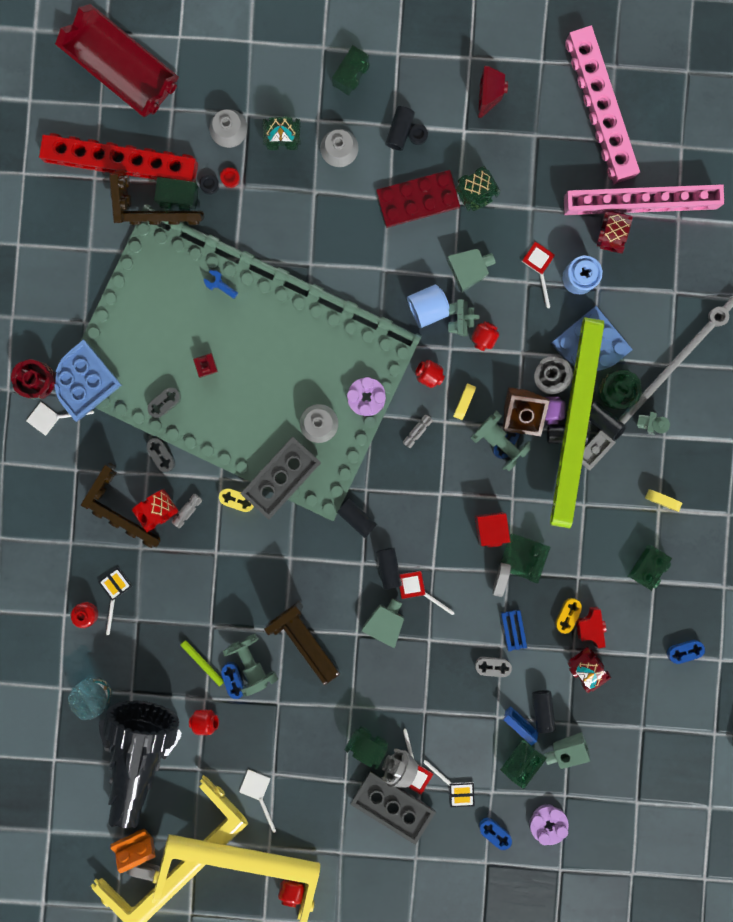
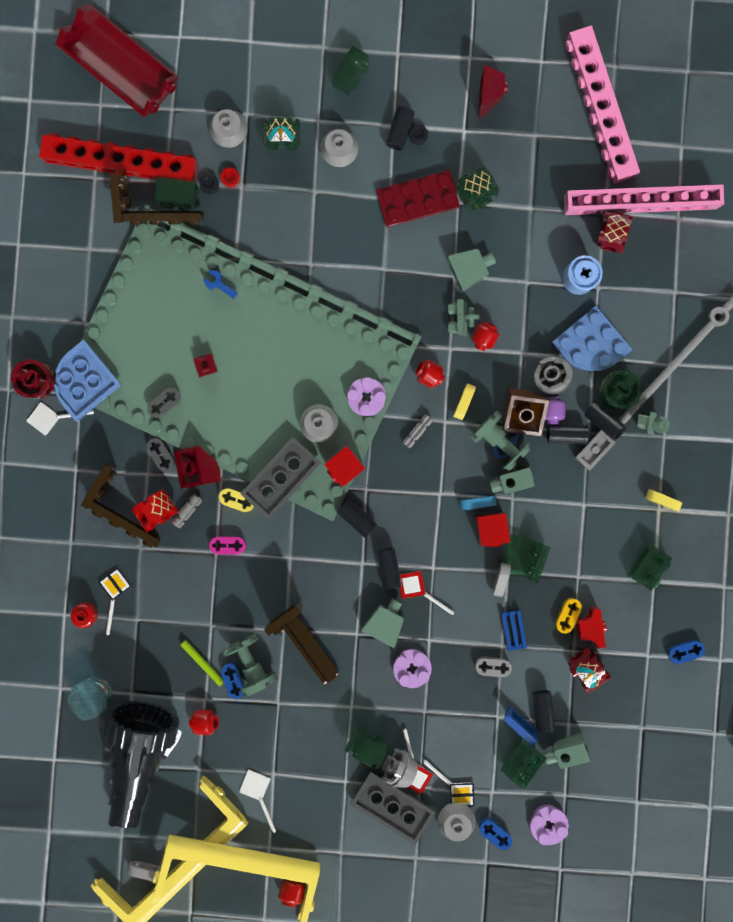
(133, 850): orange bracket -> none
(196, 467): none -> dark red slope
(227, 540): none -> dark pink beam
(344, 466): none -> red head
(405, 677): none -> lavender plate
(428, 305): light blue piece -> none
(456, 821): none -> light grey cone
(478, 502): none -> dark azure beam
(523, 479): none -> sand green torso
(538, 259): piece -> none
(577, 423): lime beam -> none

